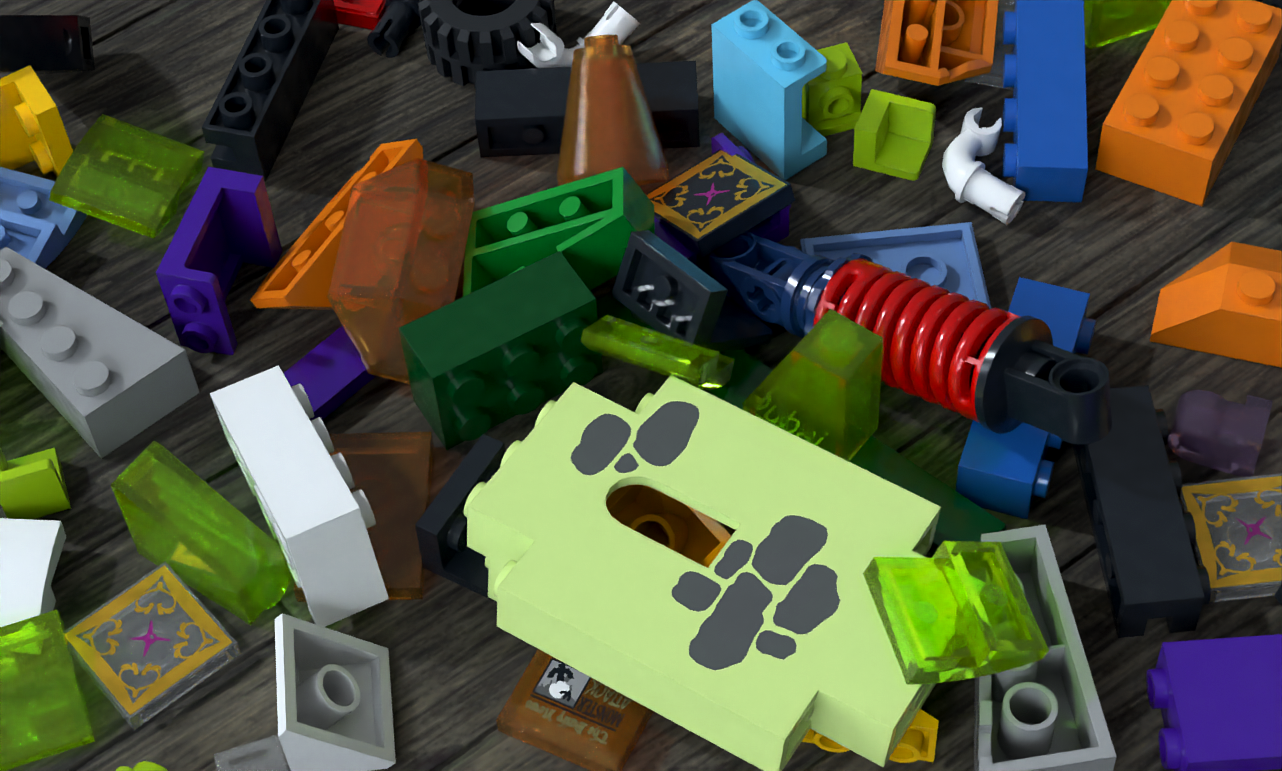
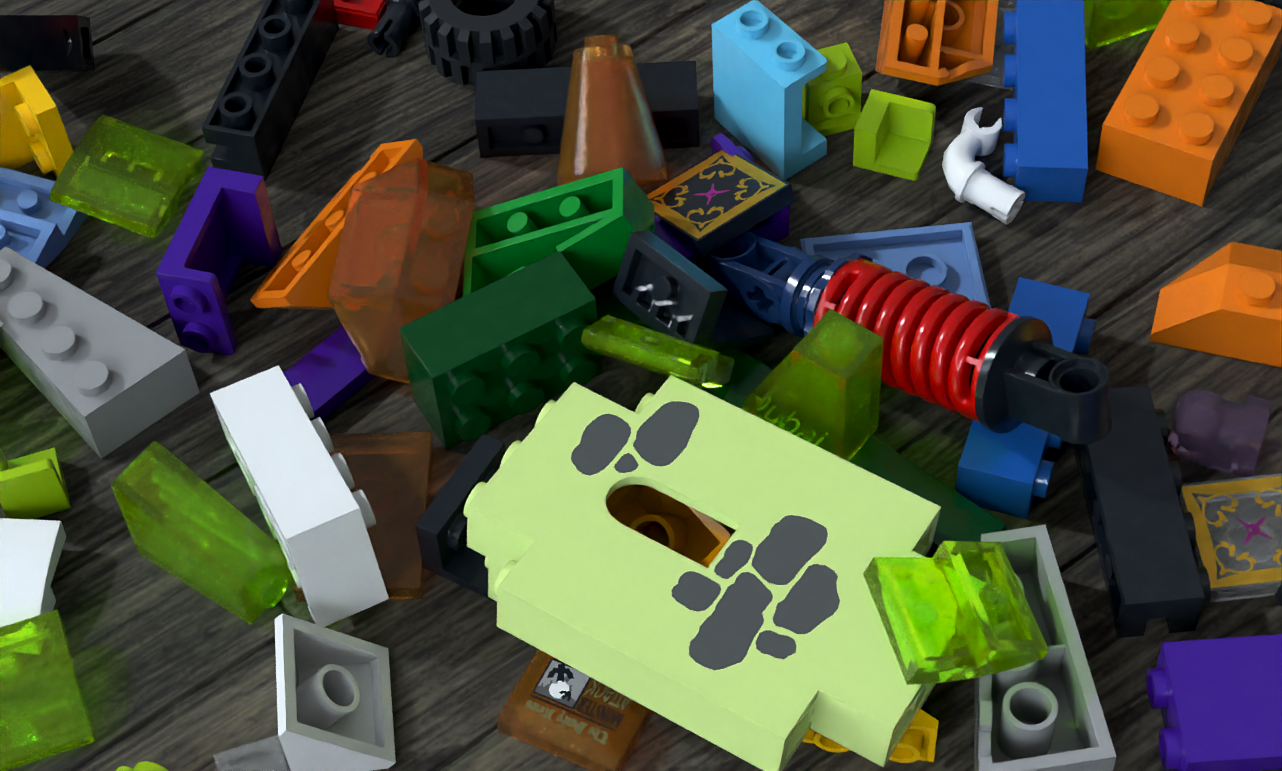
(150, 645): tile -> none
(551, 50): white piece -> none

